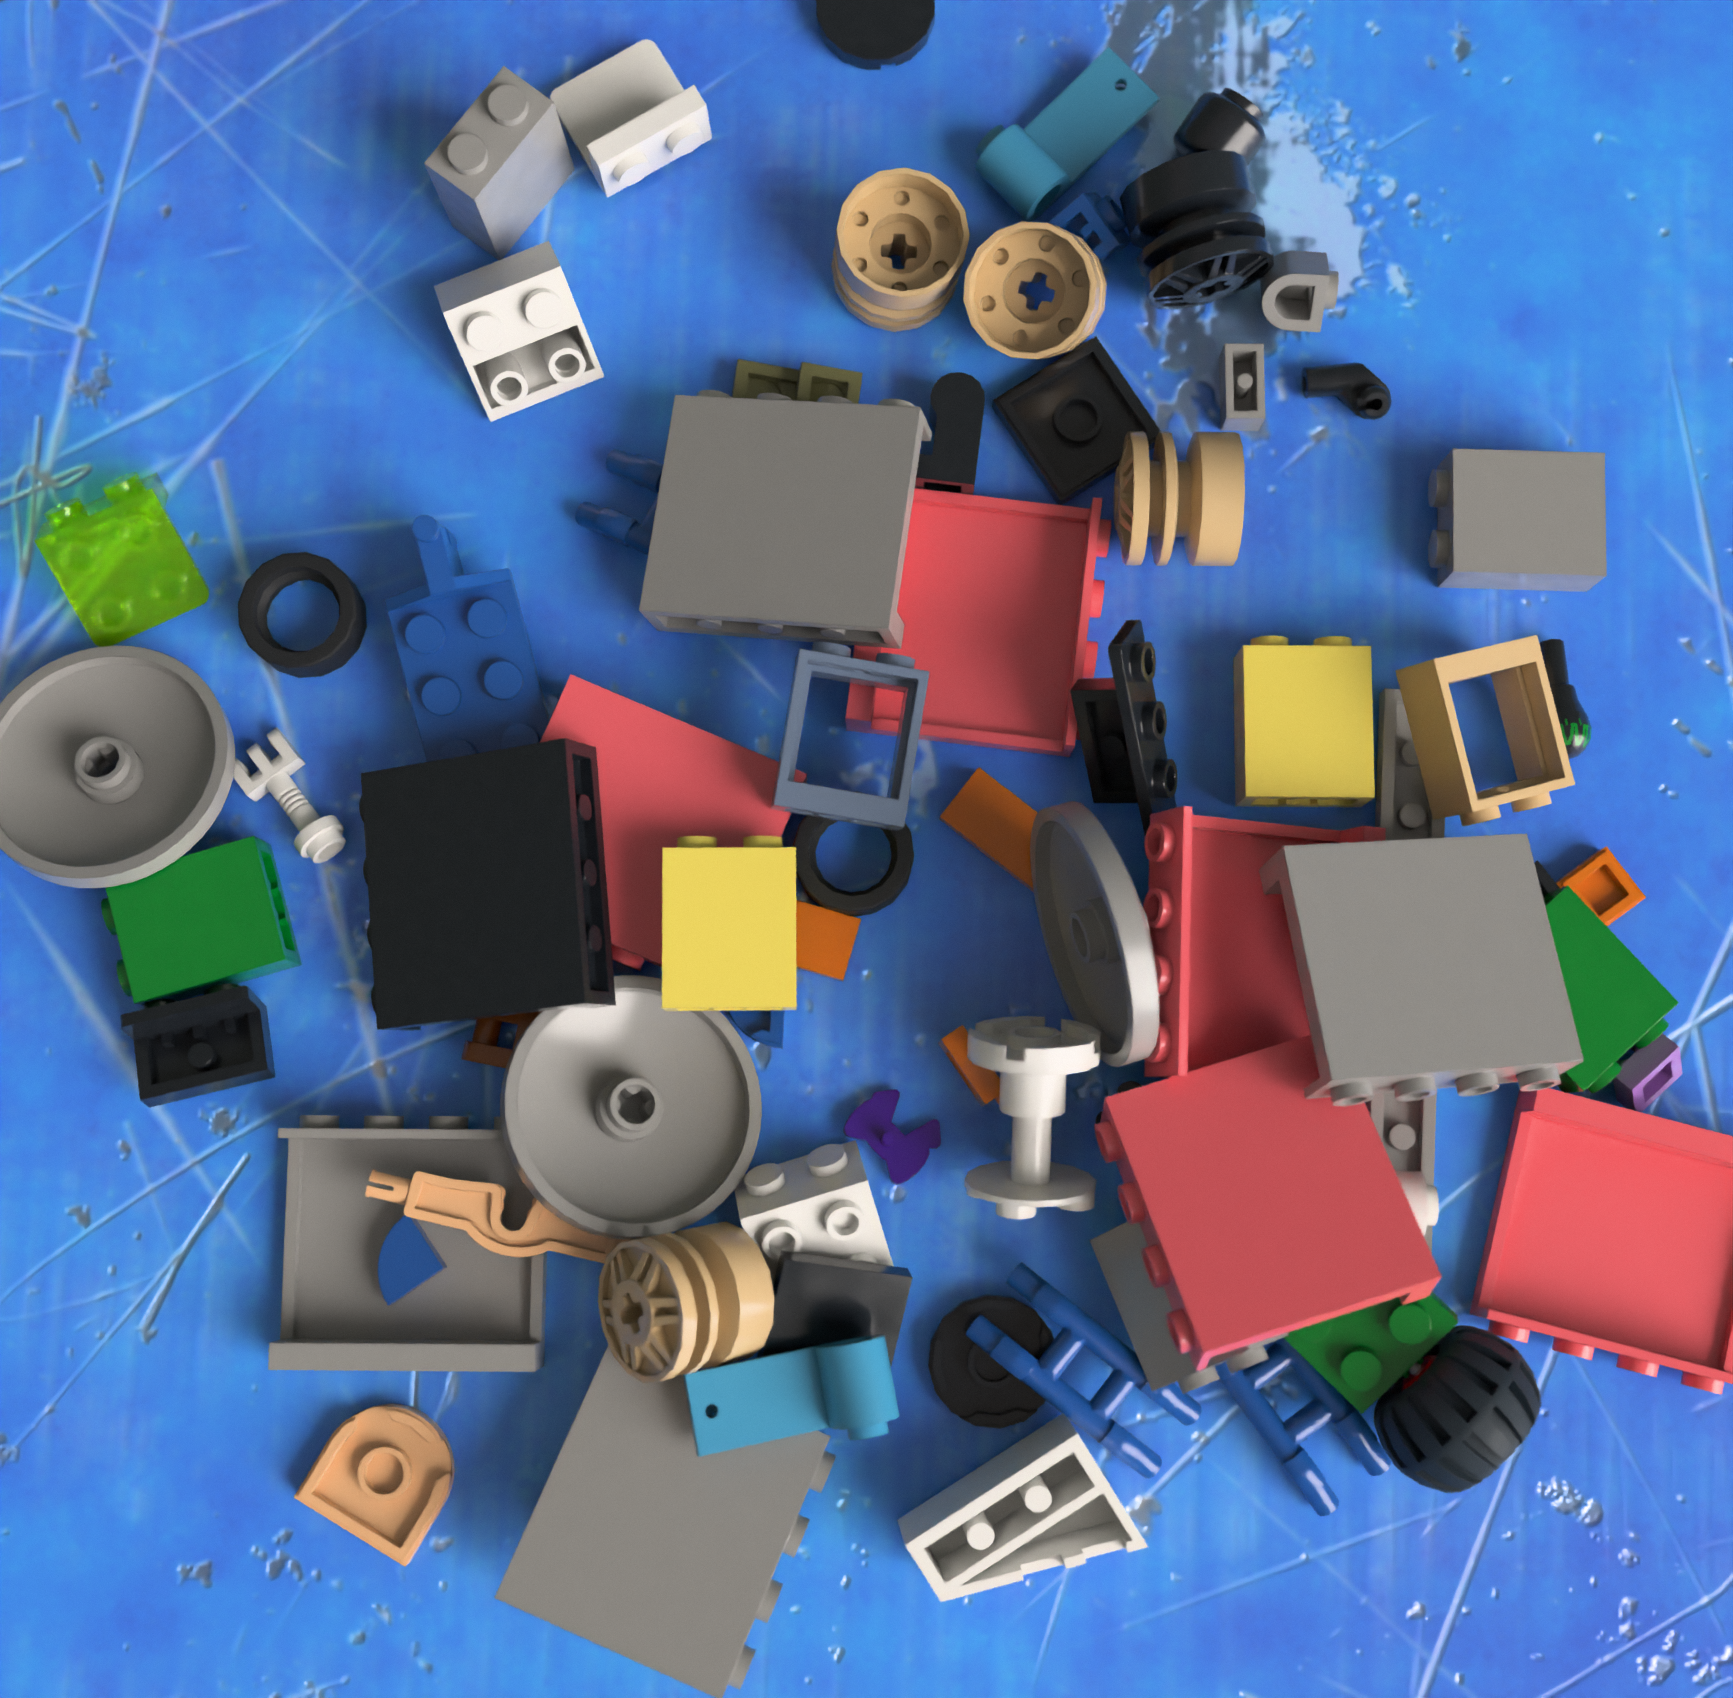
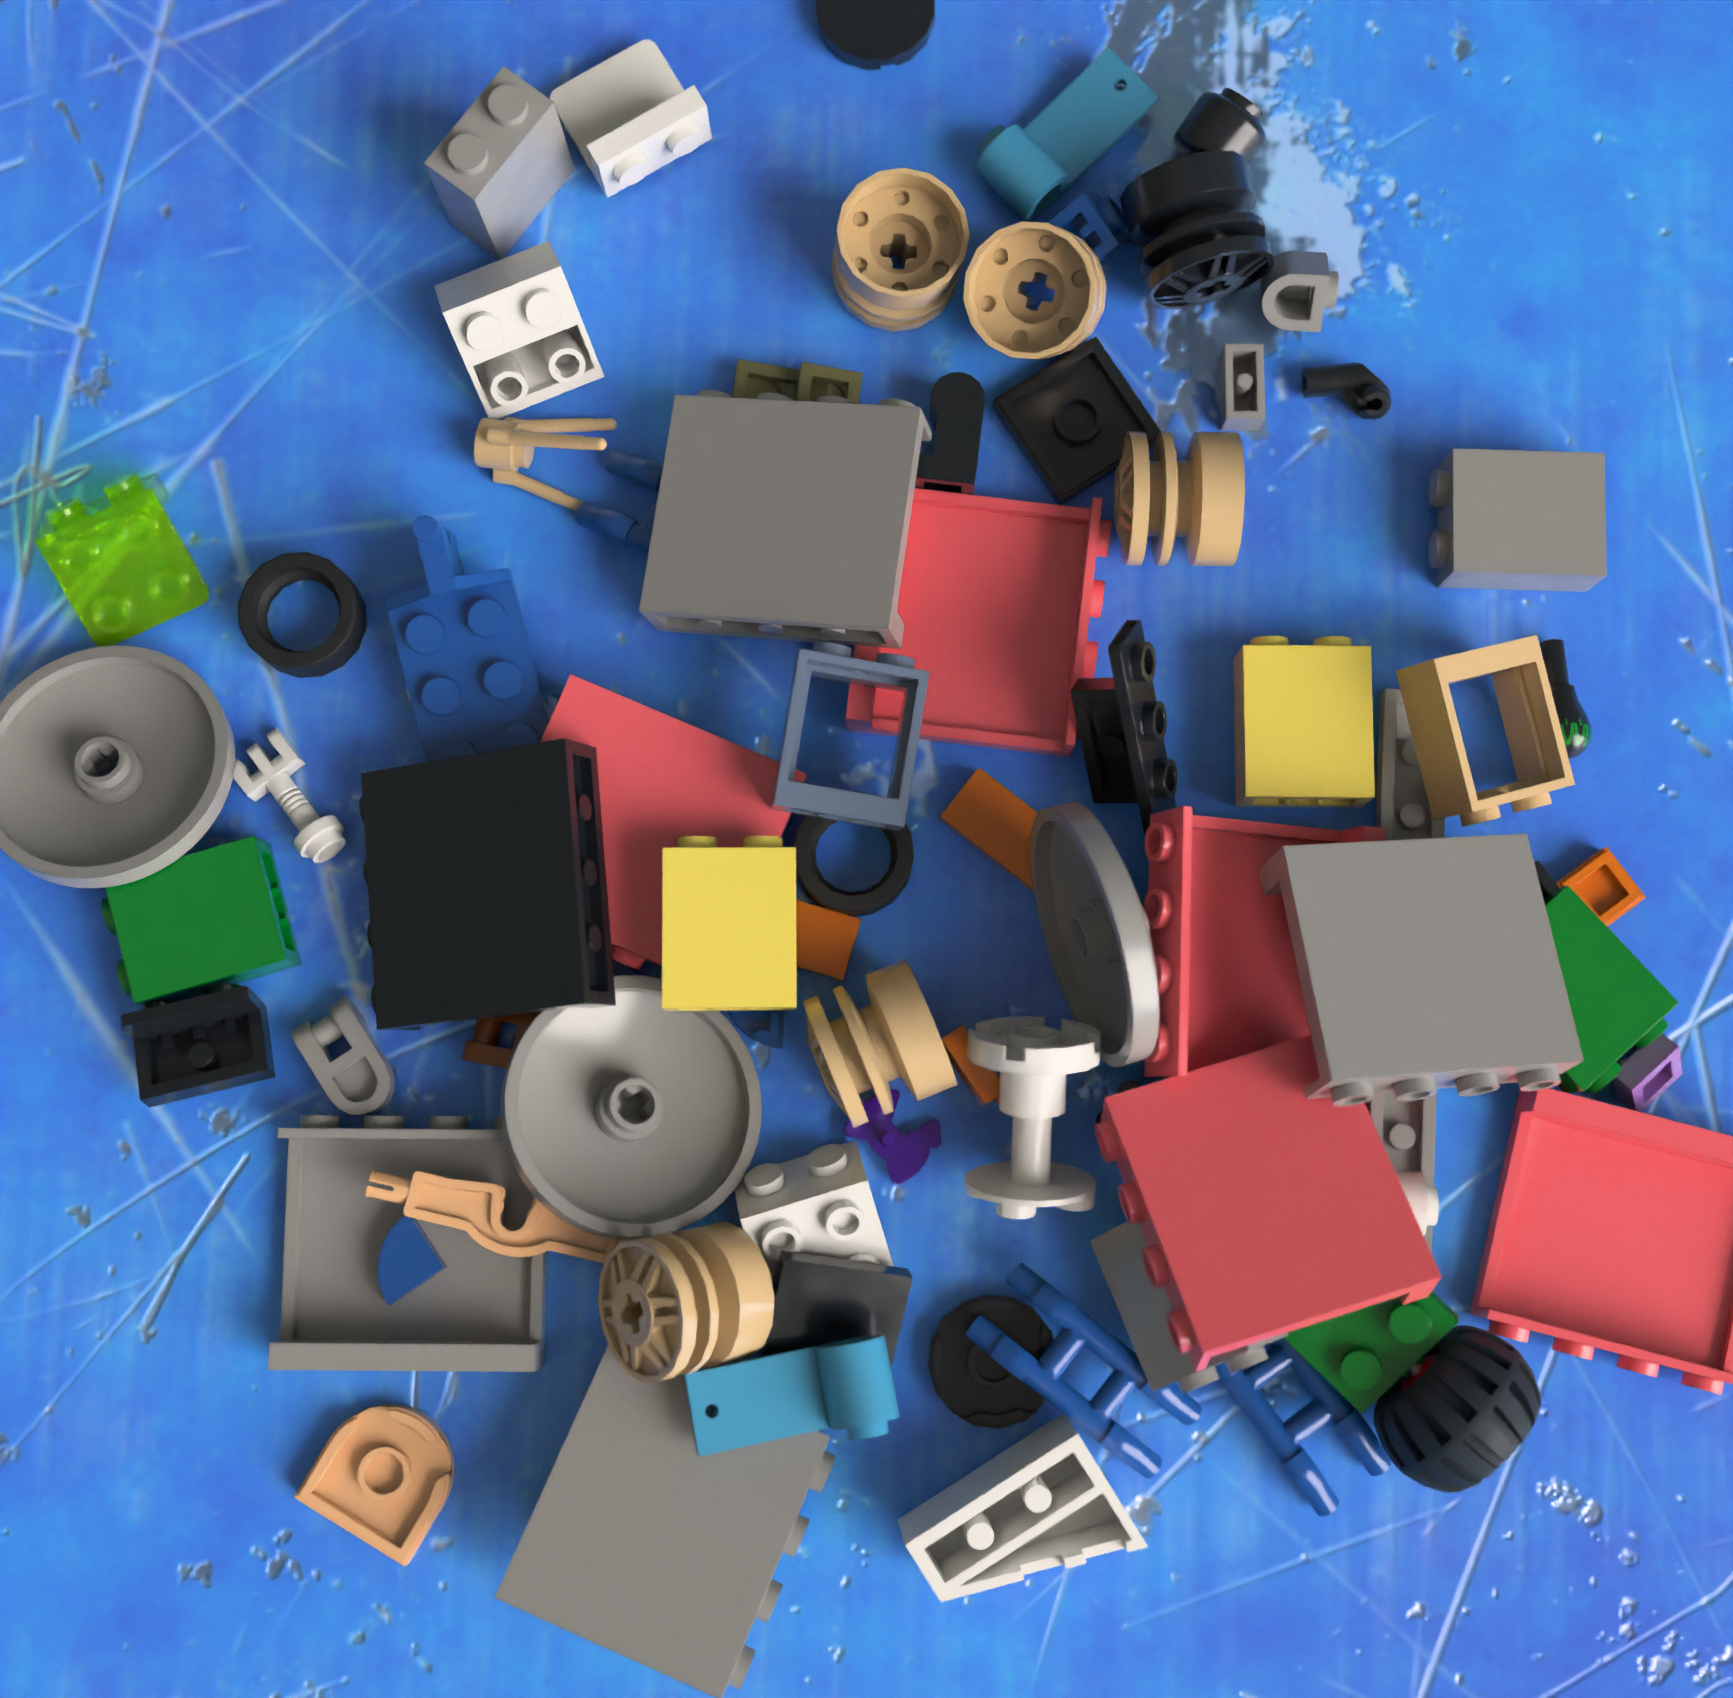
(360, 1078): none -> light grey plate
(512, 441): none -> tan plant
(879, 1043): none -> tan wheel

